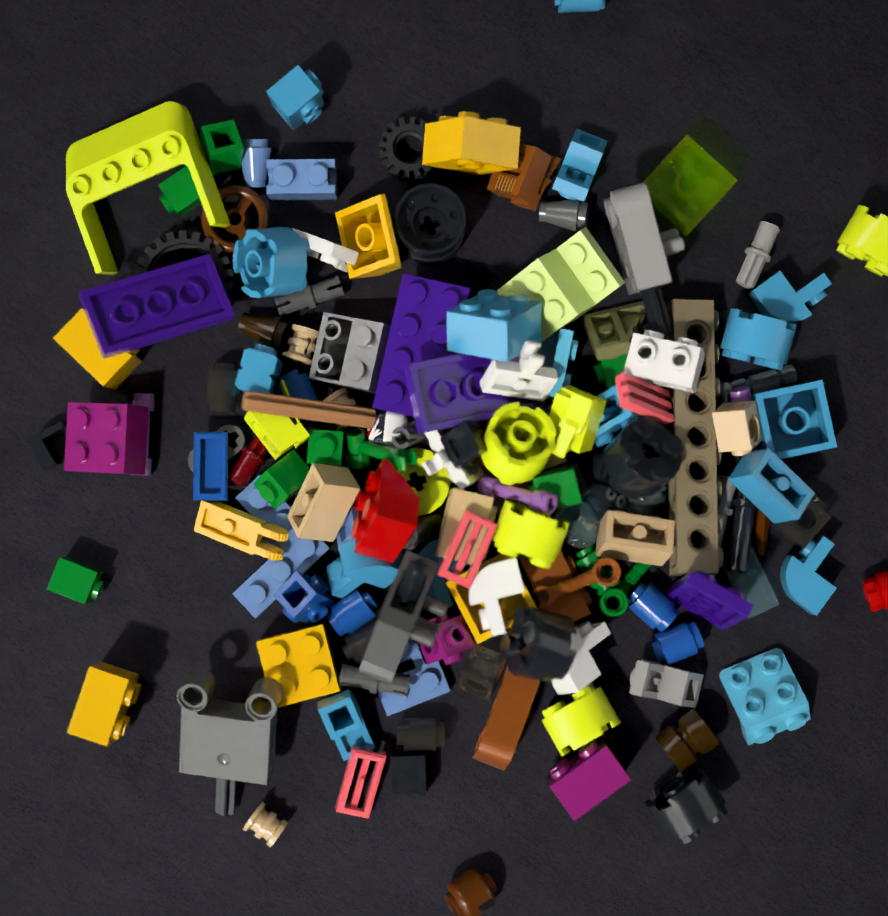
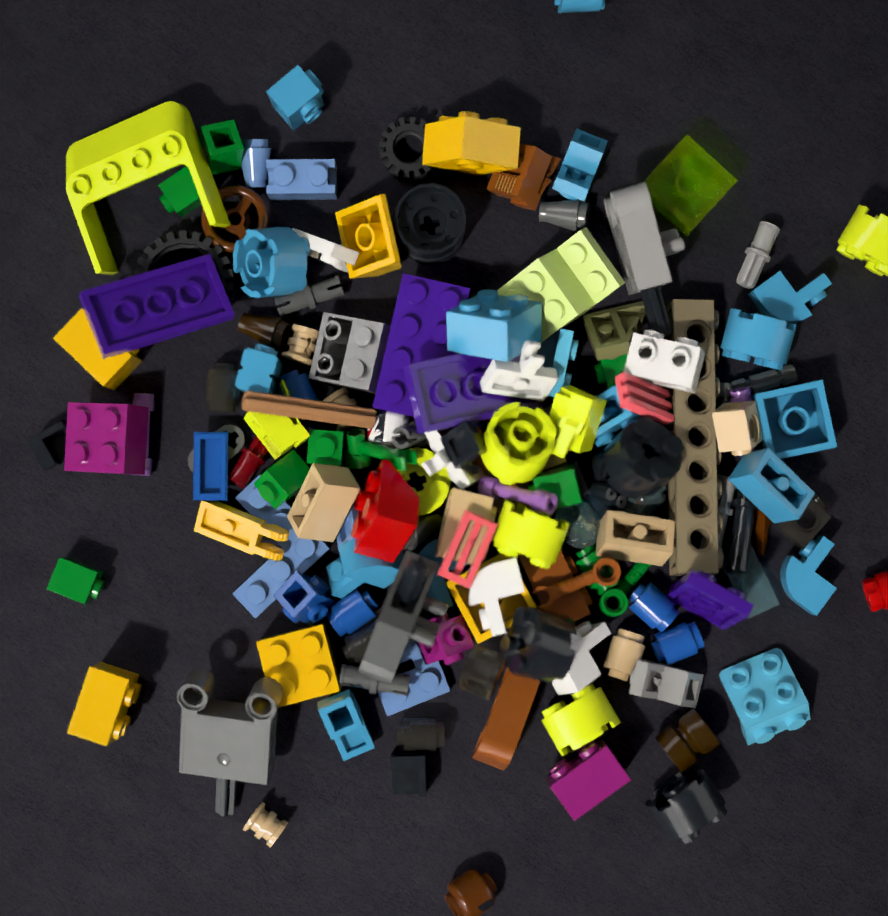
(366, 756): coral tile -> none
(624, 653): none -> tan brick

